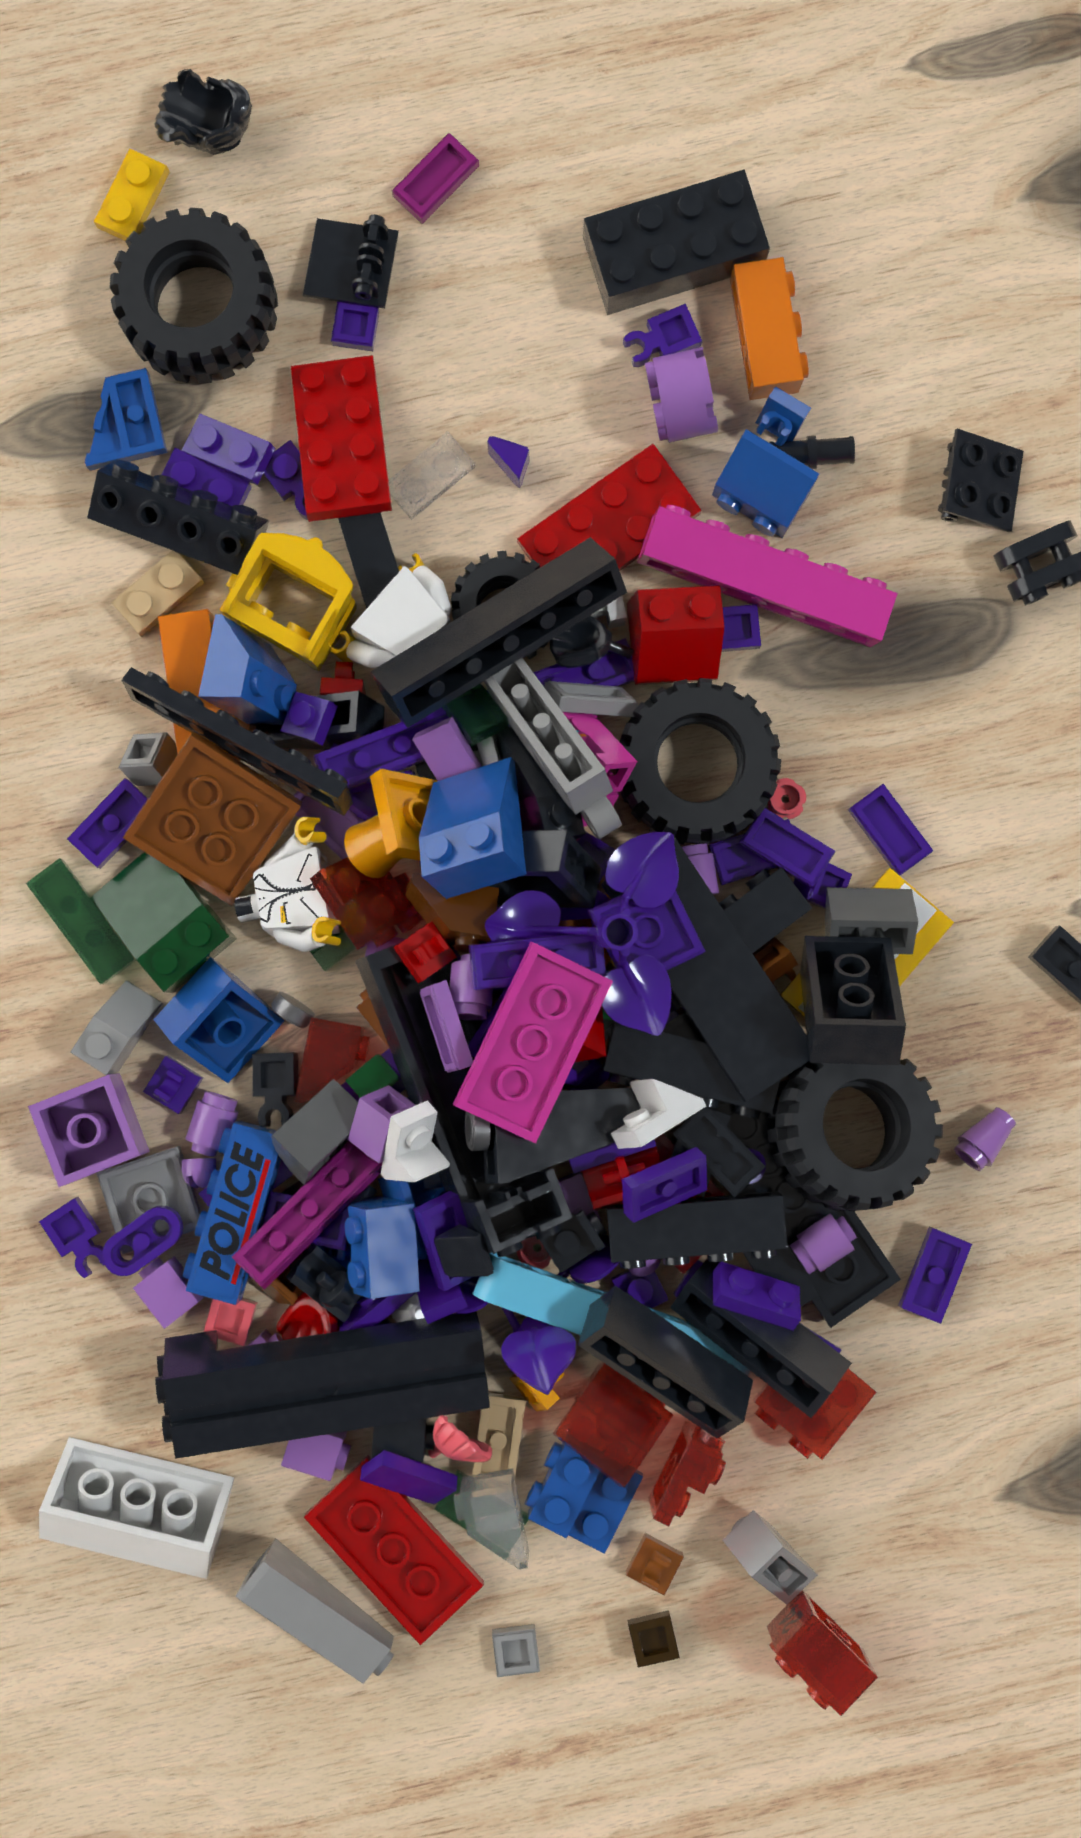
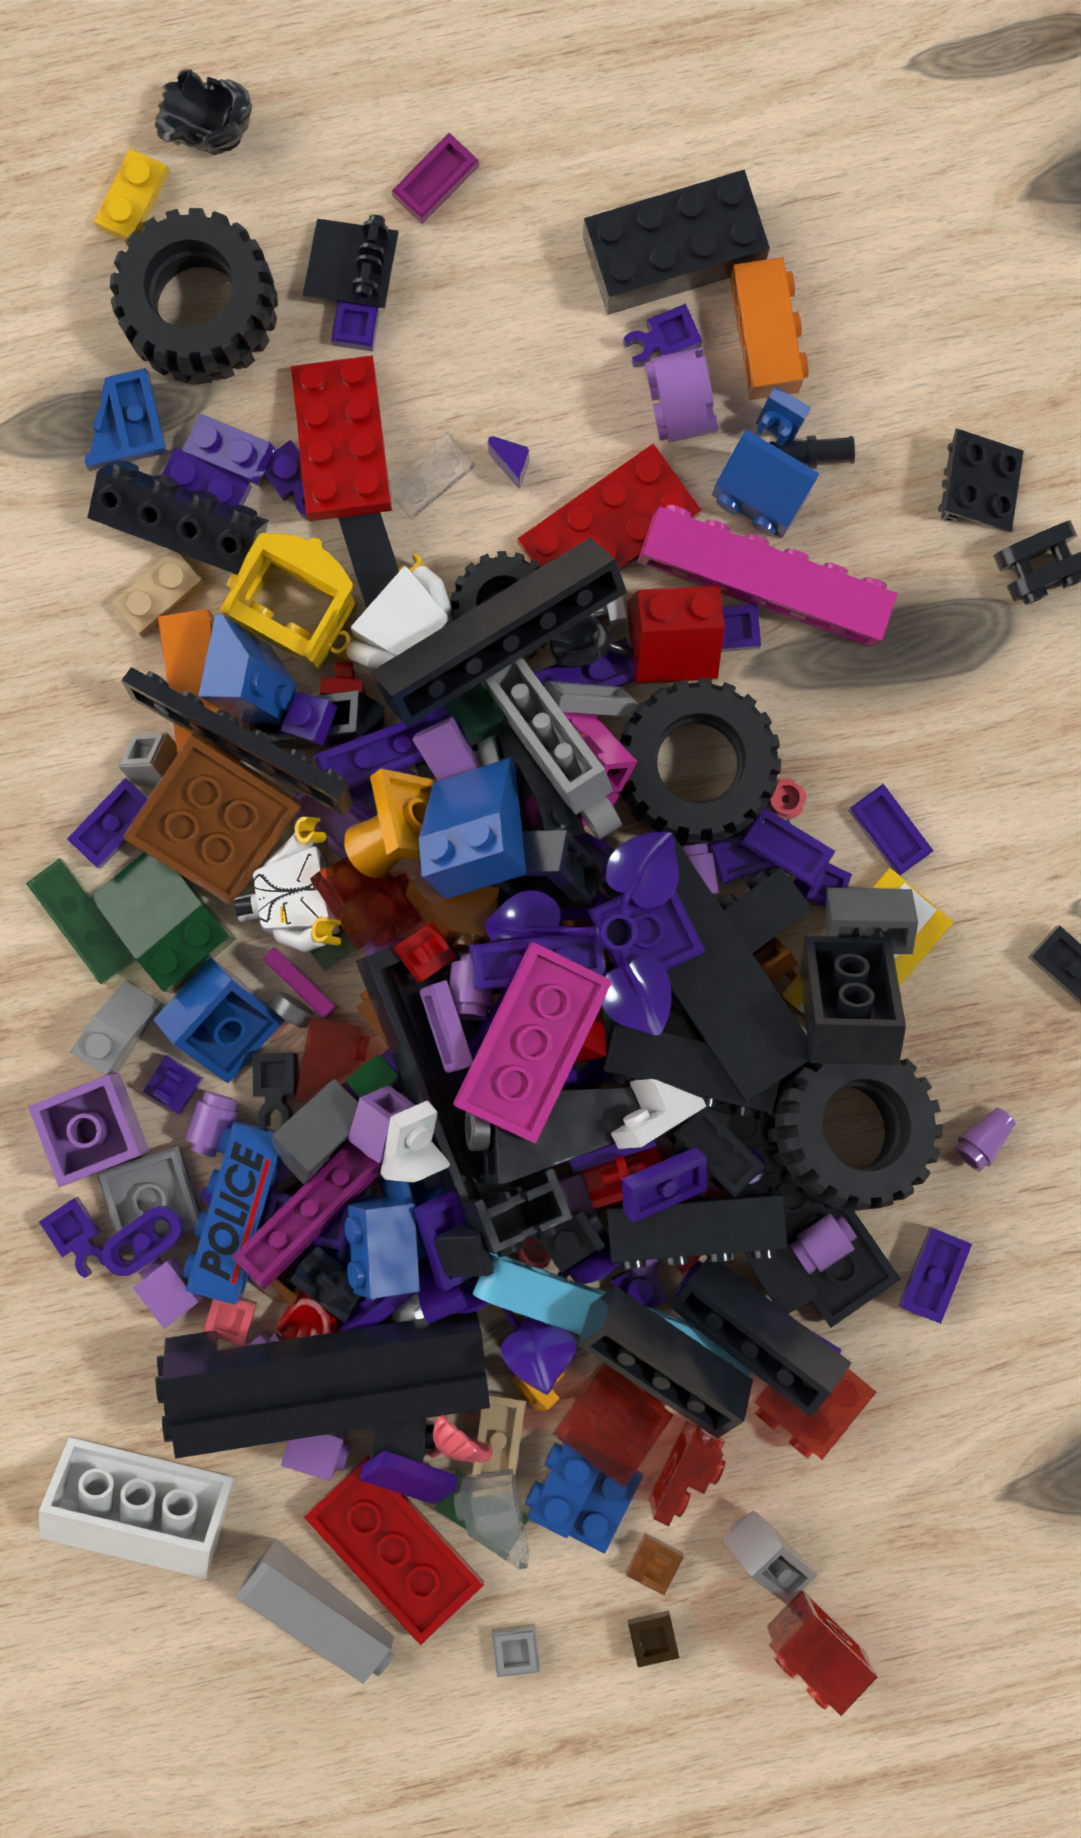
(198, 1171): medium lavender hinge -> none
(300, 982): none -> magenta tile
(756, 1295): dark purple plate -> none

